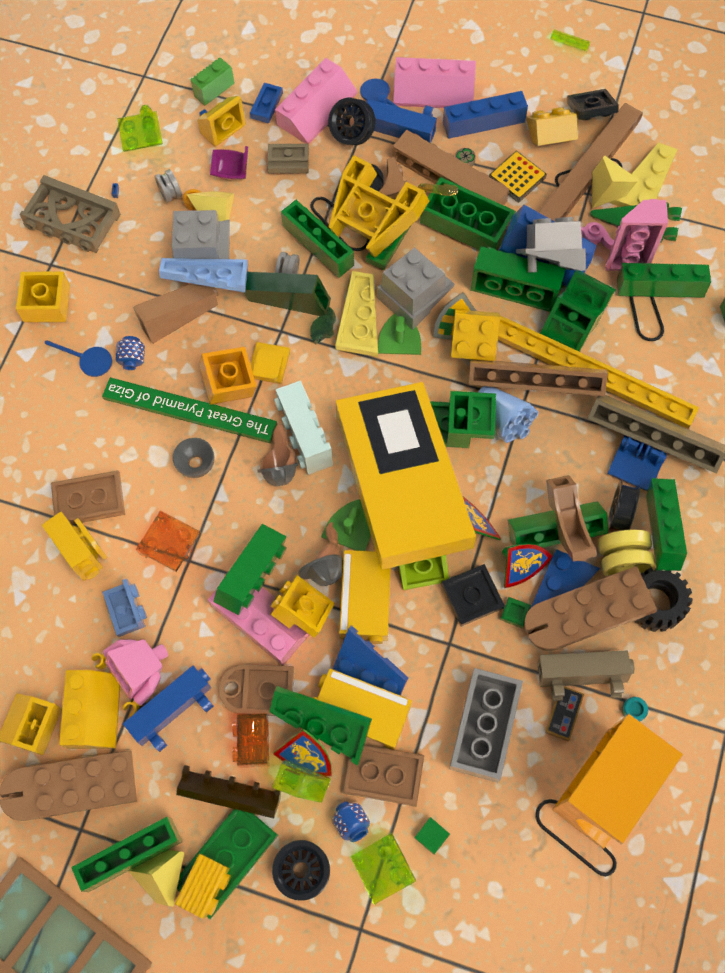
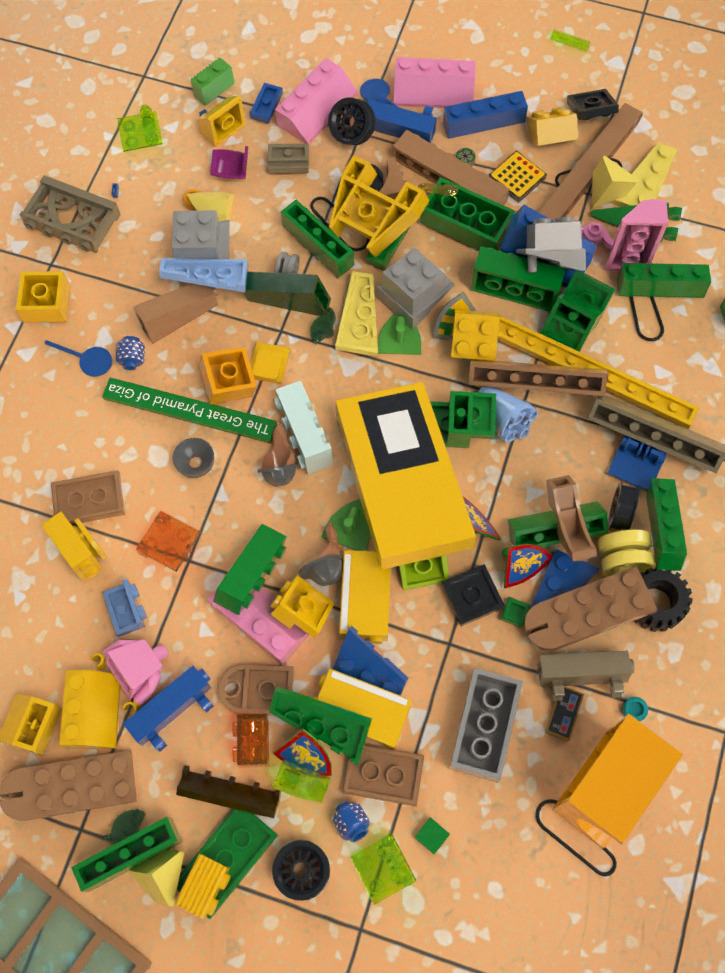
(125, 826): none -> clear green piece
(168, 185): light grey wheel -> none

